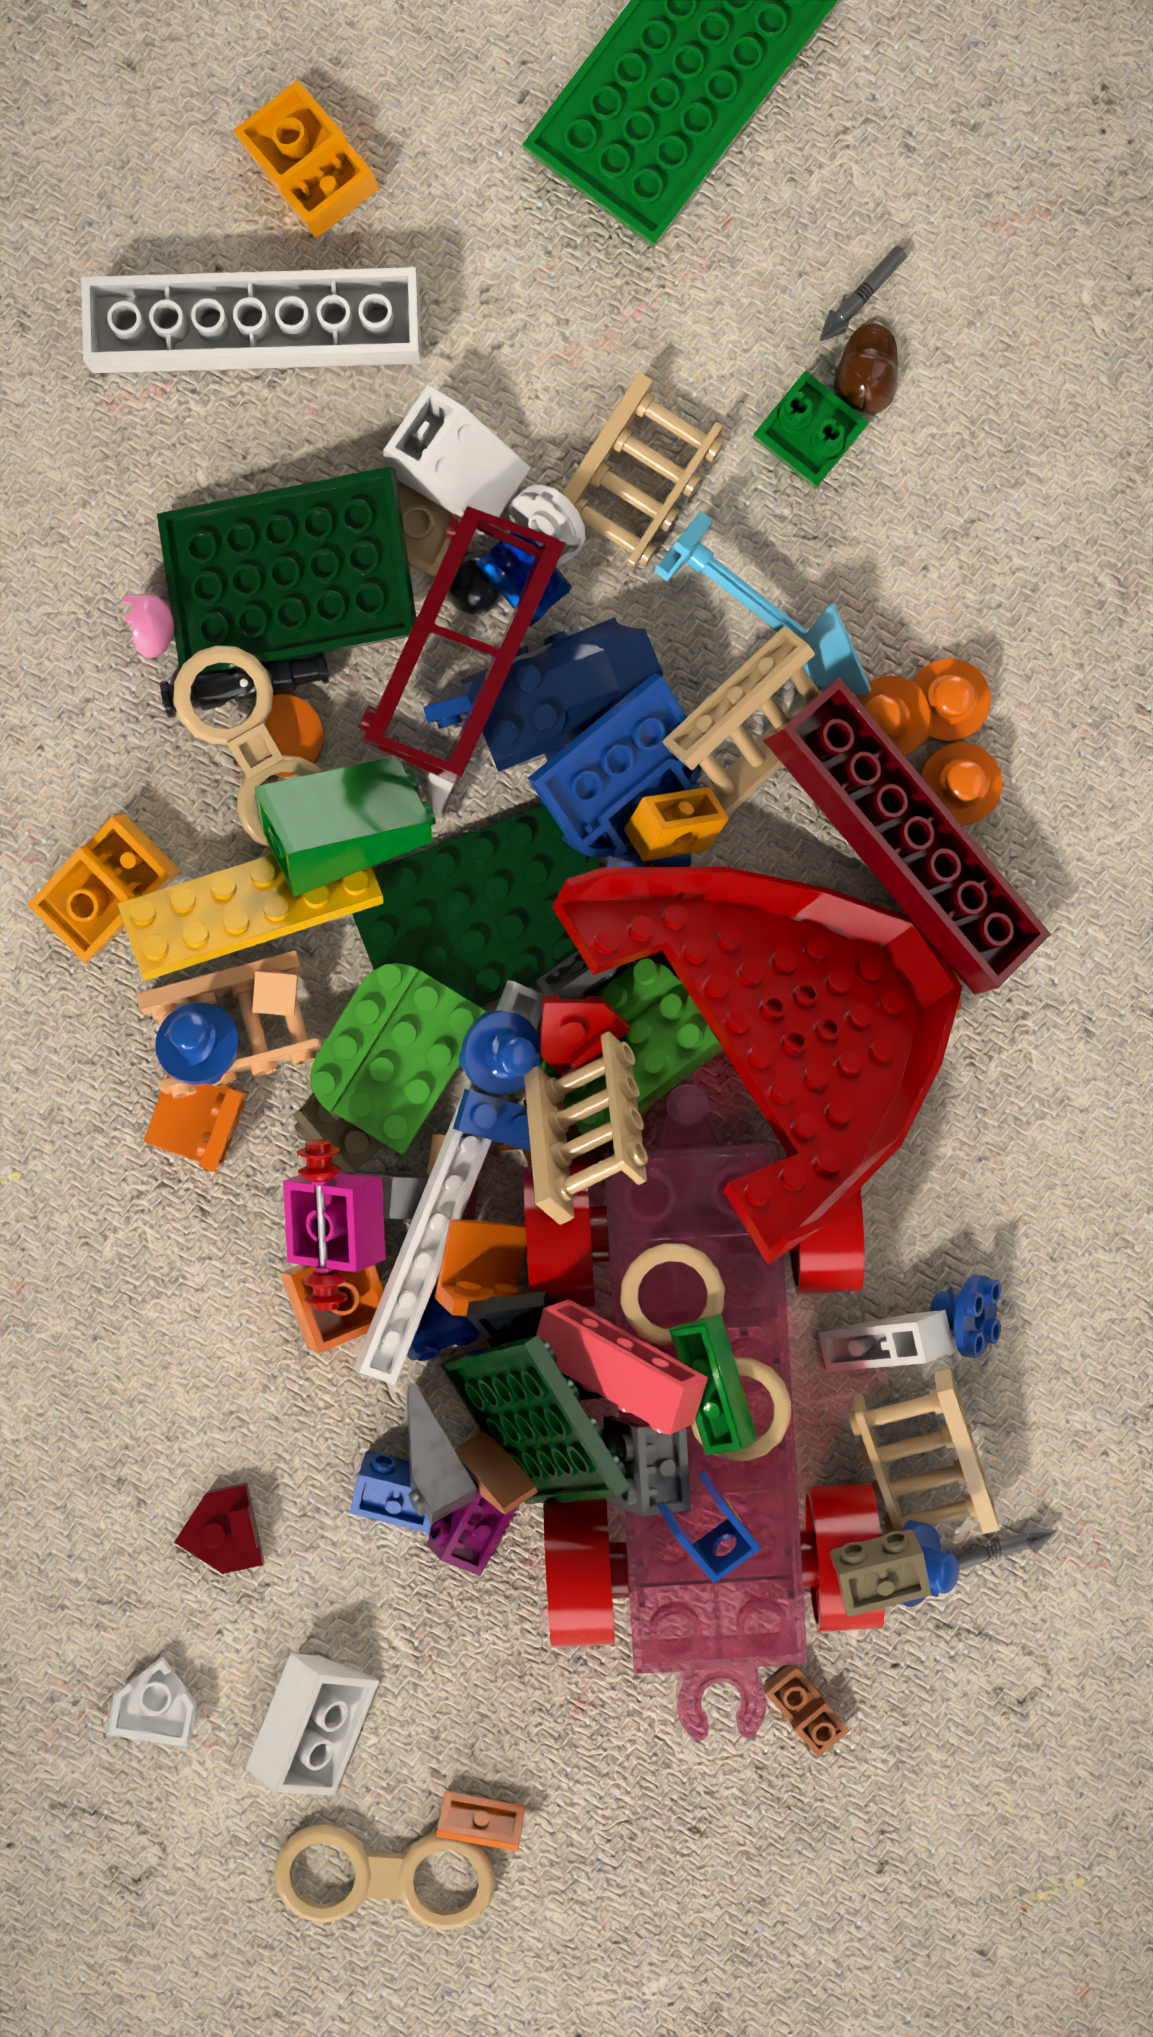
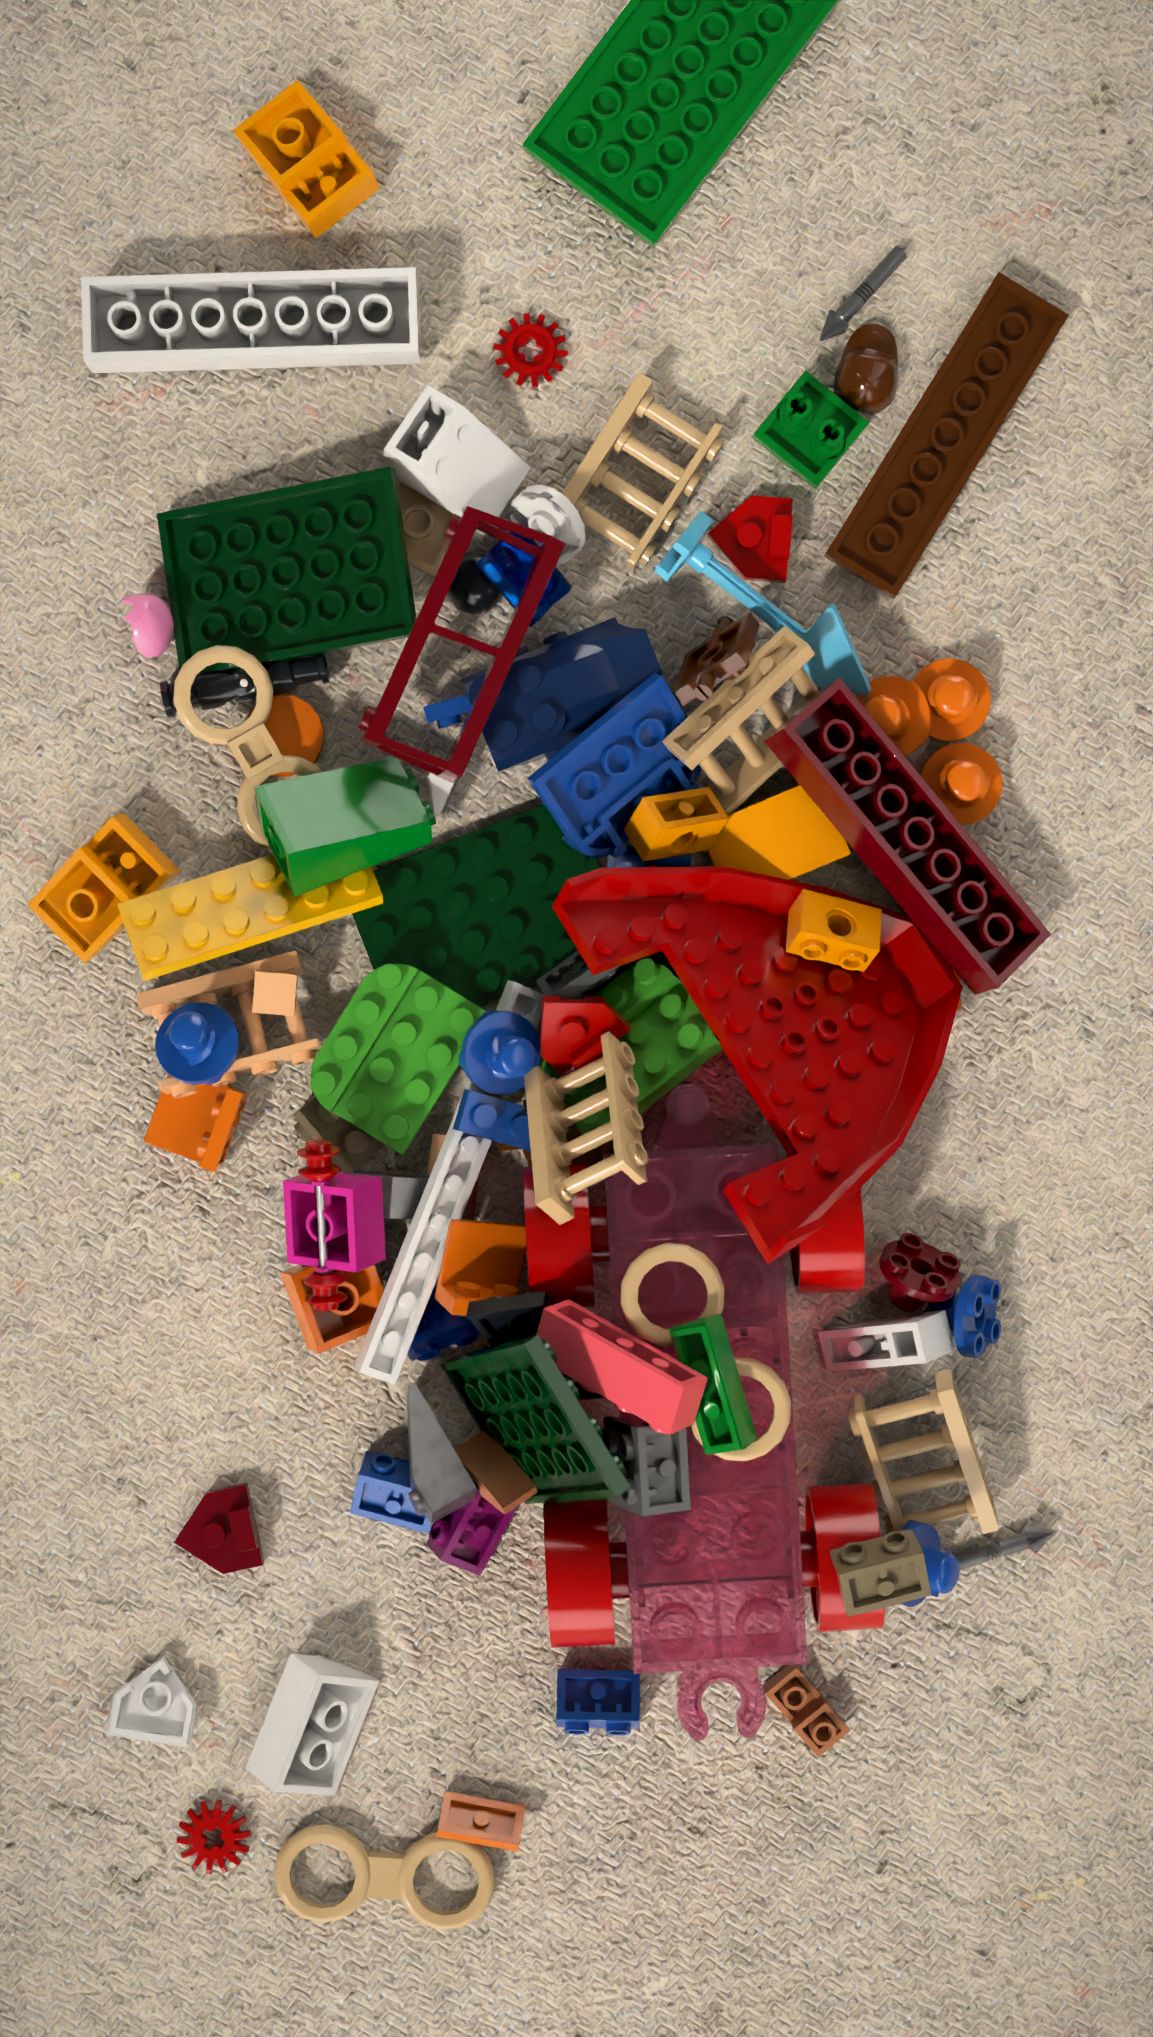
(230, 1835): none -> red gear
(519, 338): none -> red gear
(598, 1701): none -> blue bracket
(705, 1549): blue piece -> none
(716, 658): none -> reddish brown plate
(757, 538): none -> red plate
(779, 837): none -> light orange slope
(833, 930): none -> light orange brick
(918, 1273): none -> dark red plate
(946, 435): none -> reddish brown plate

